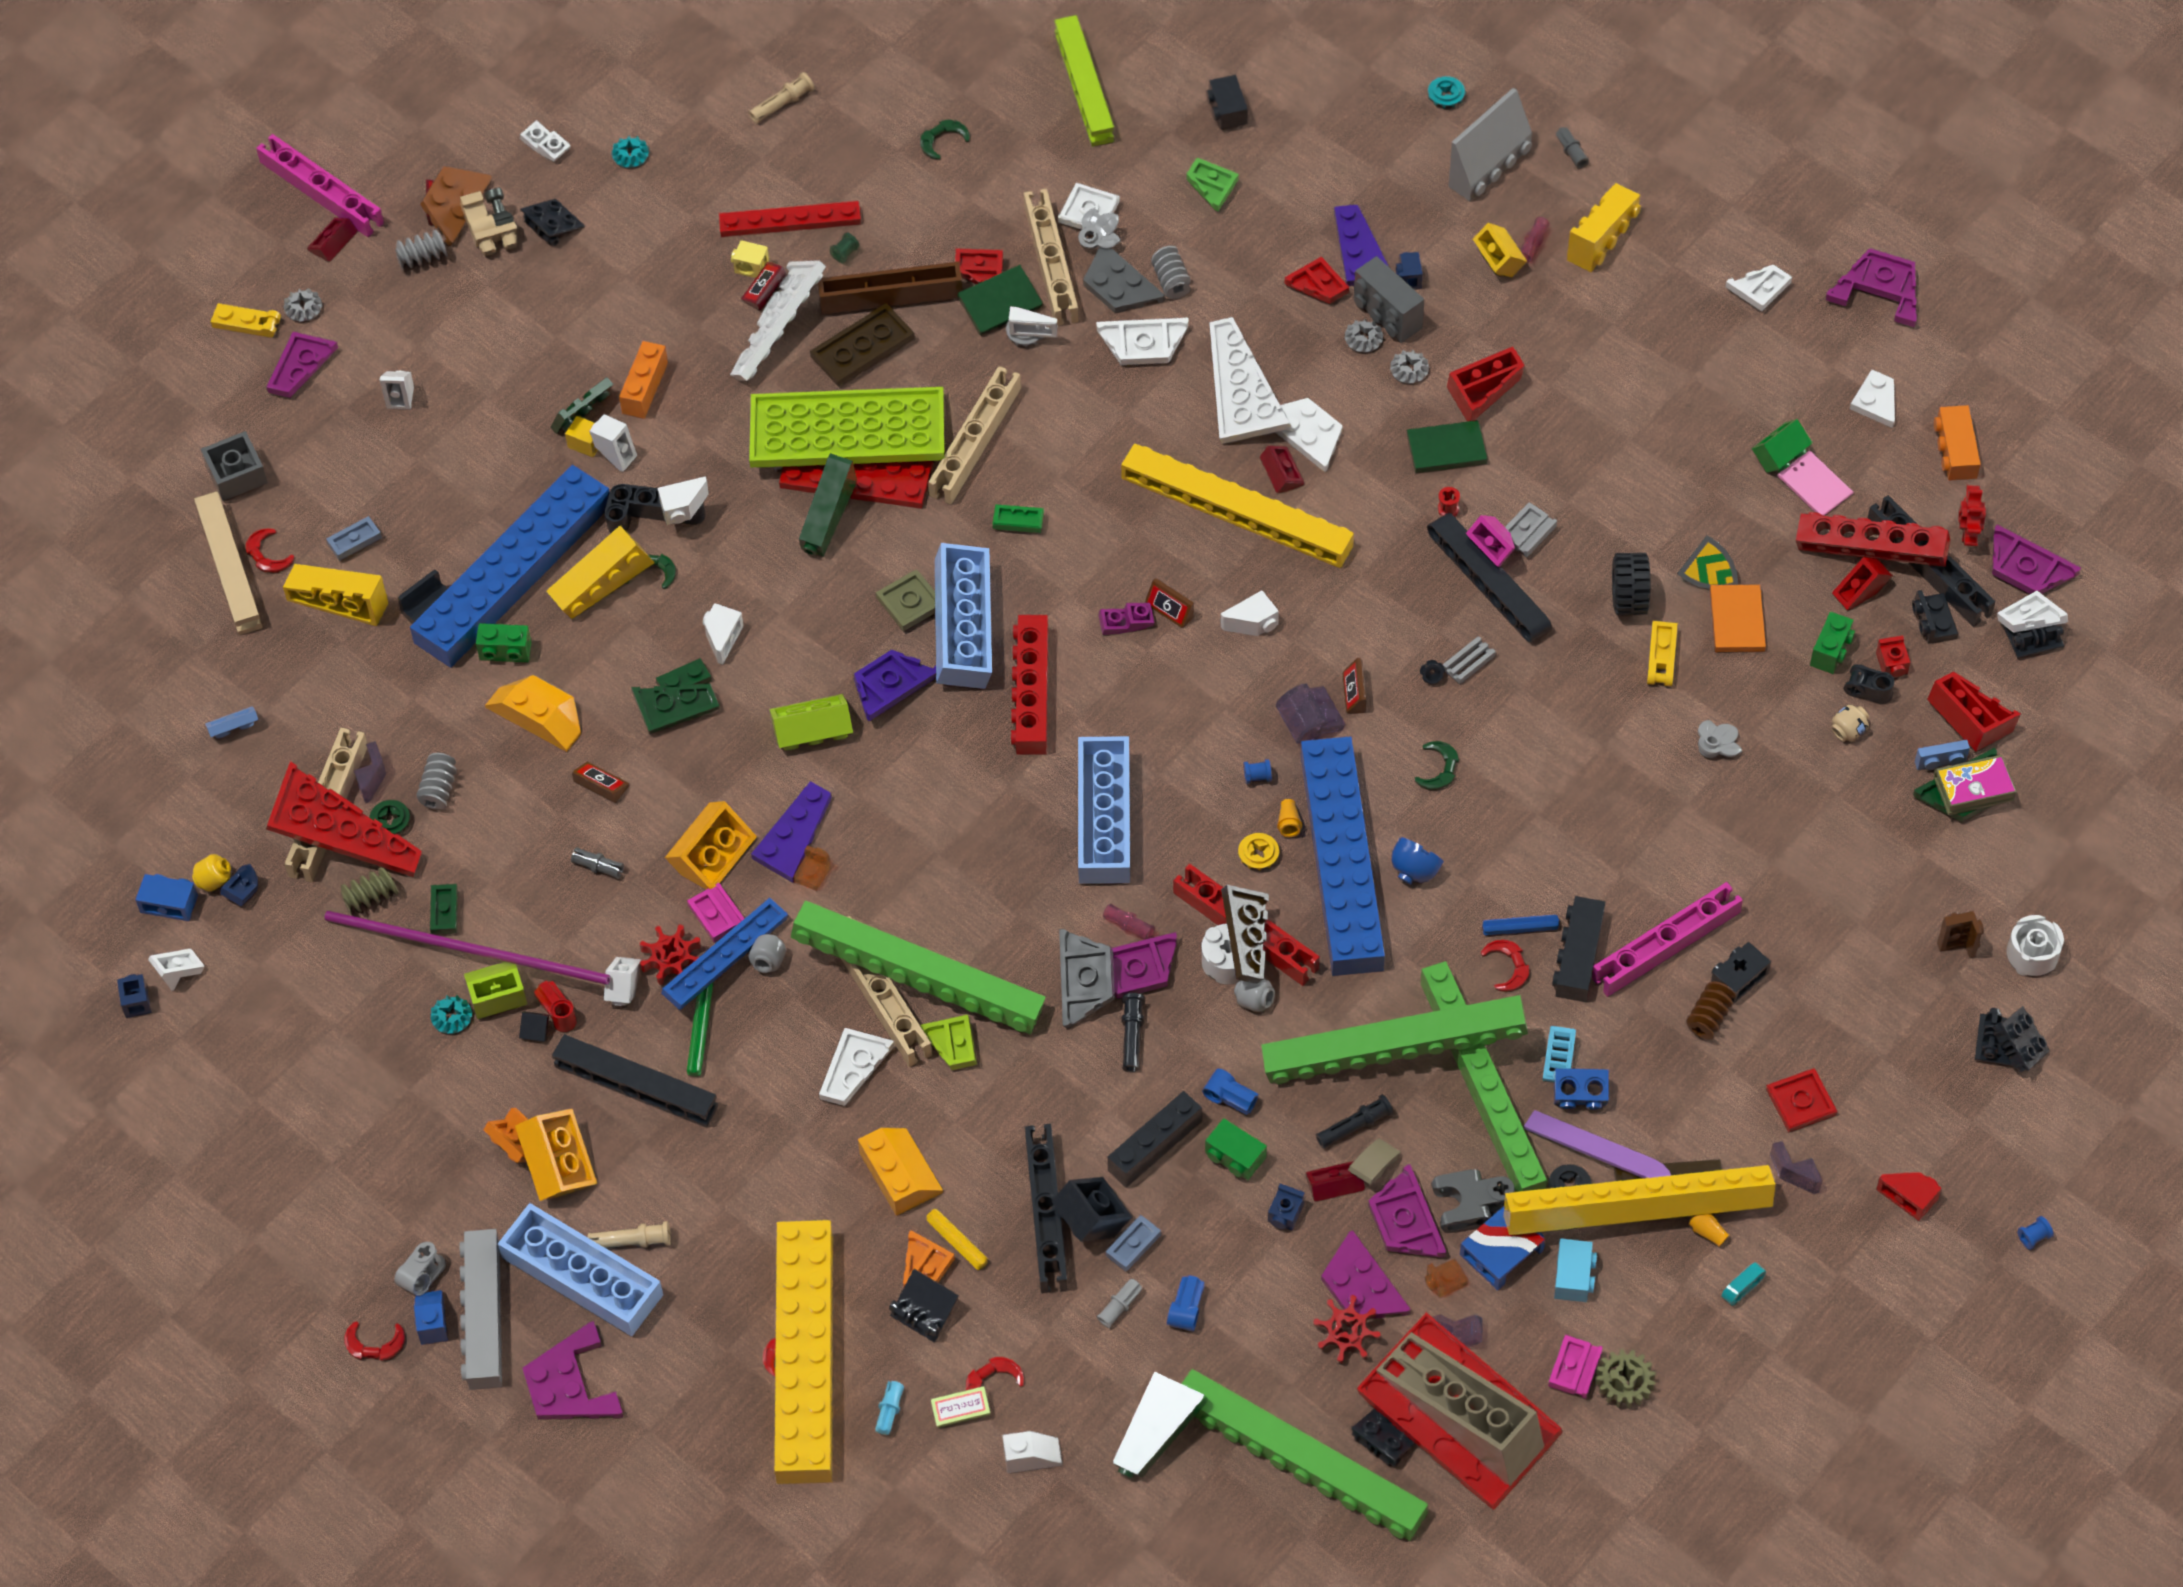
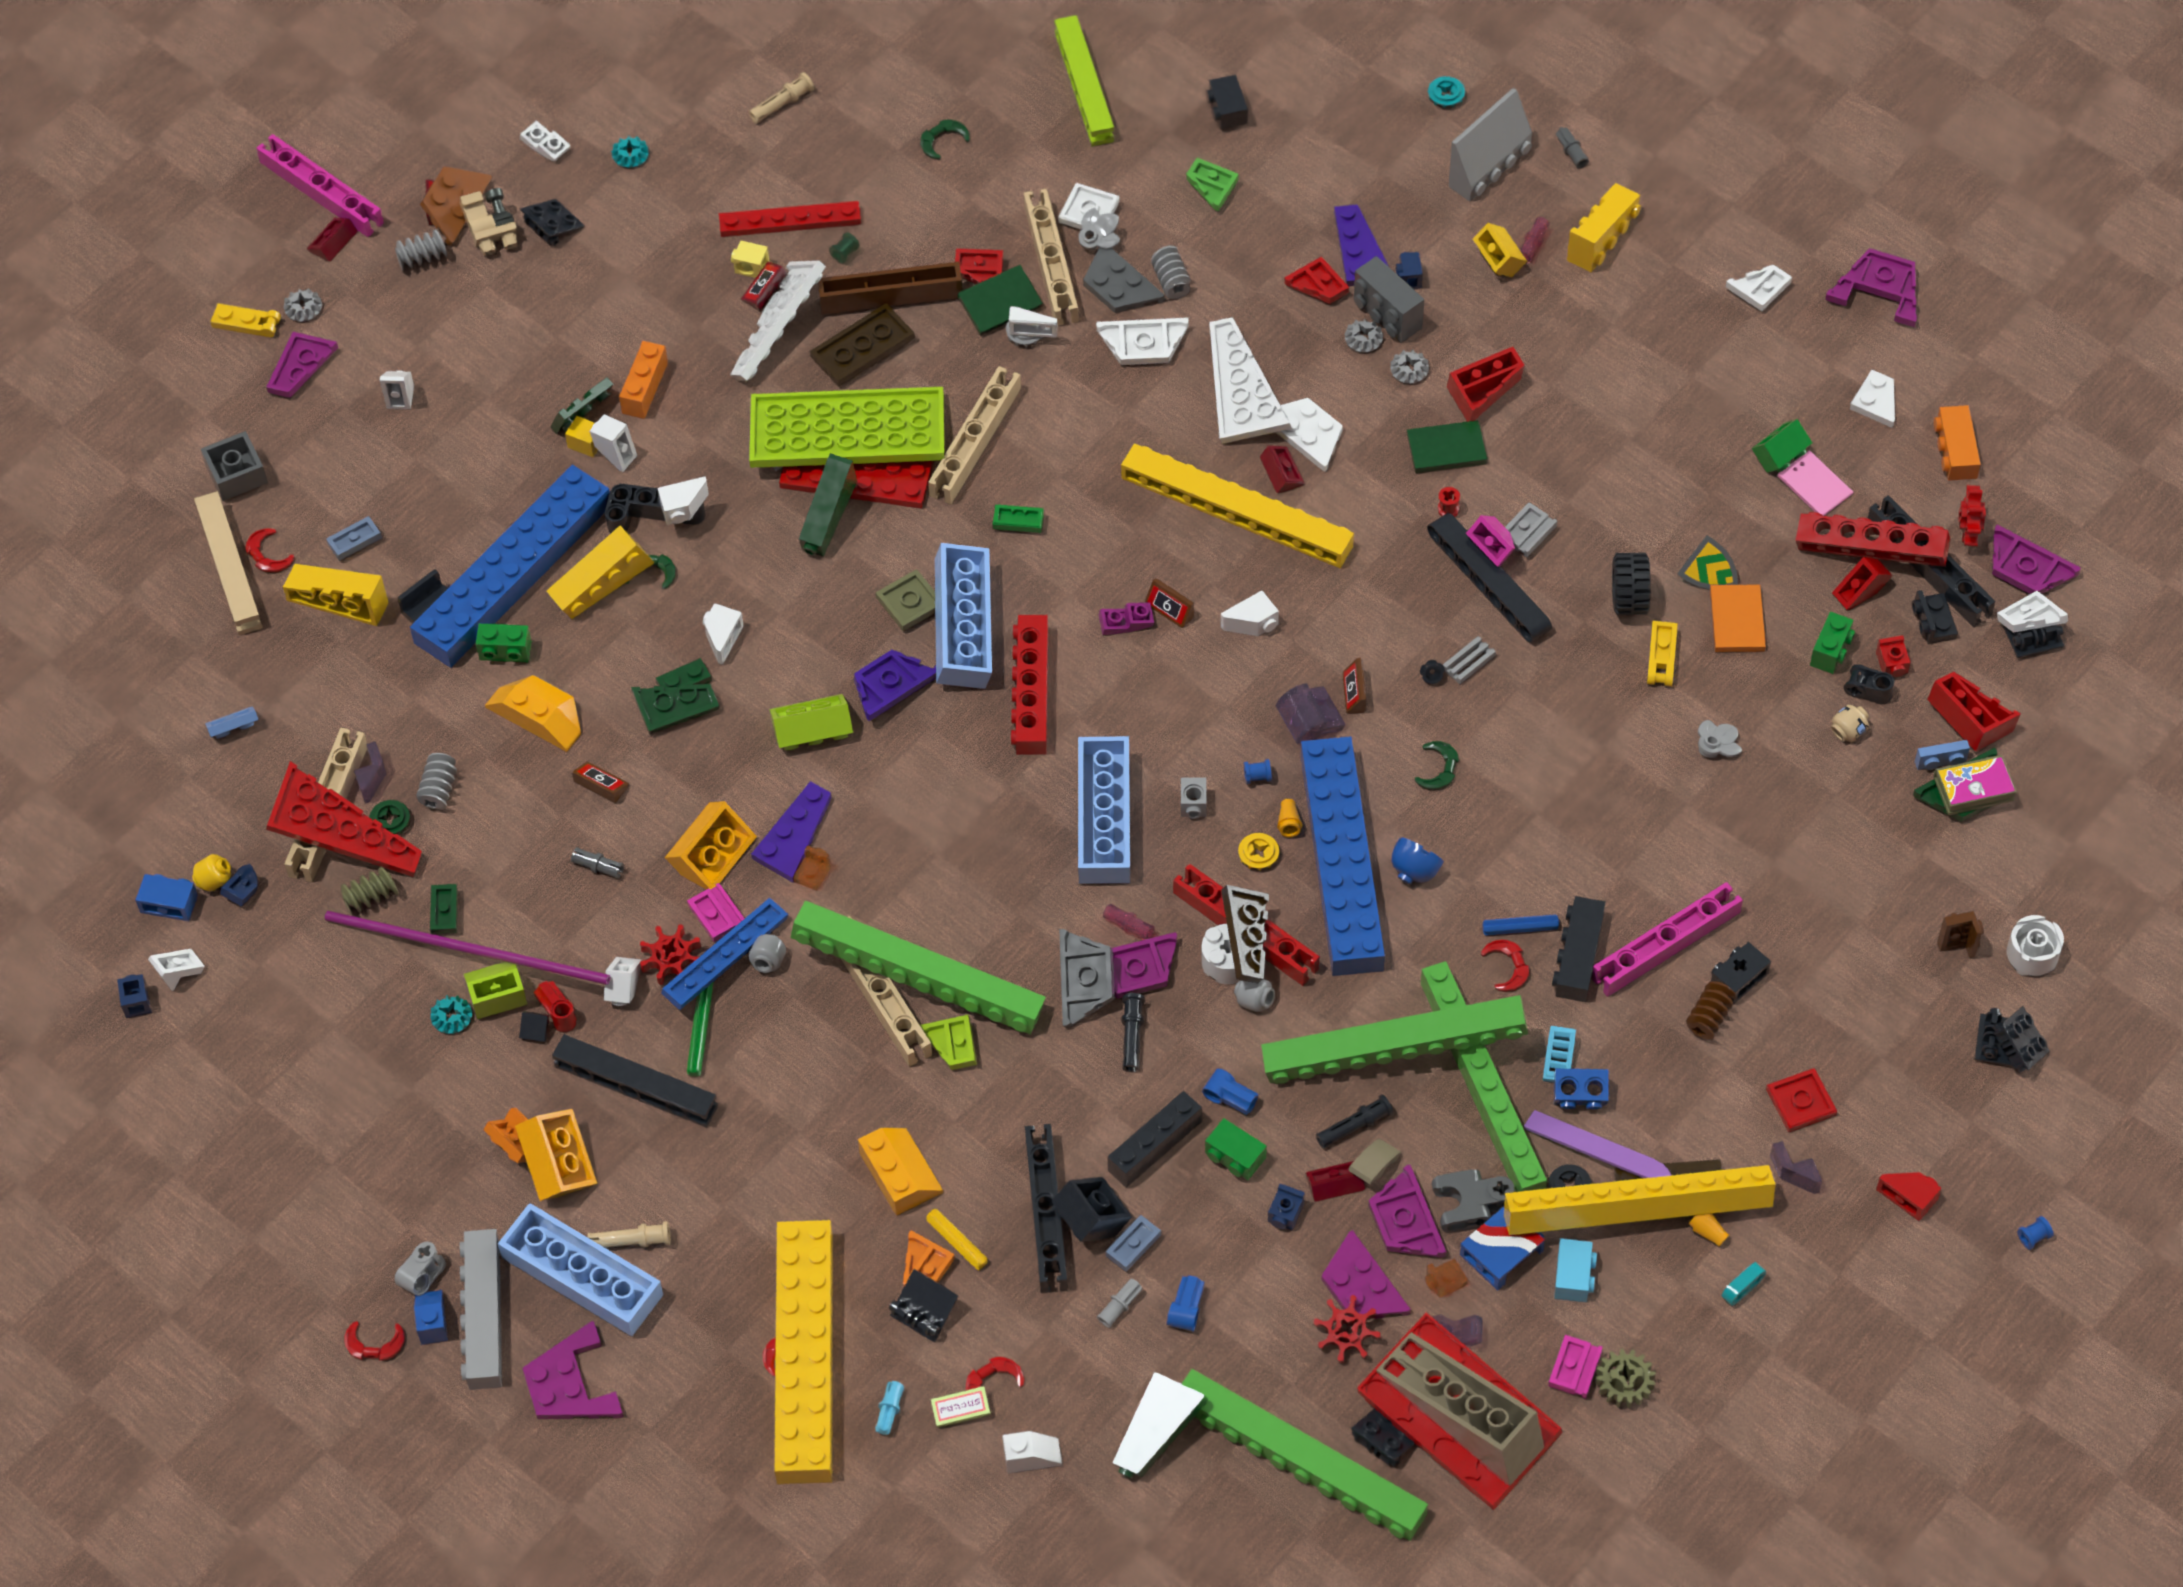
(852, 1064): white wing -> none
(1193, 789): none -> light grey brick

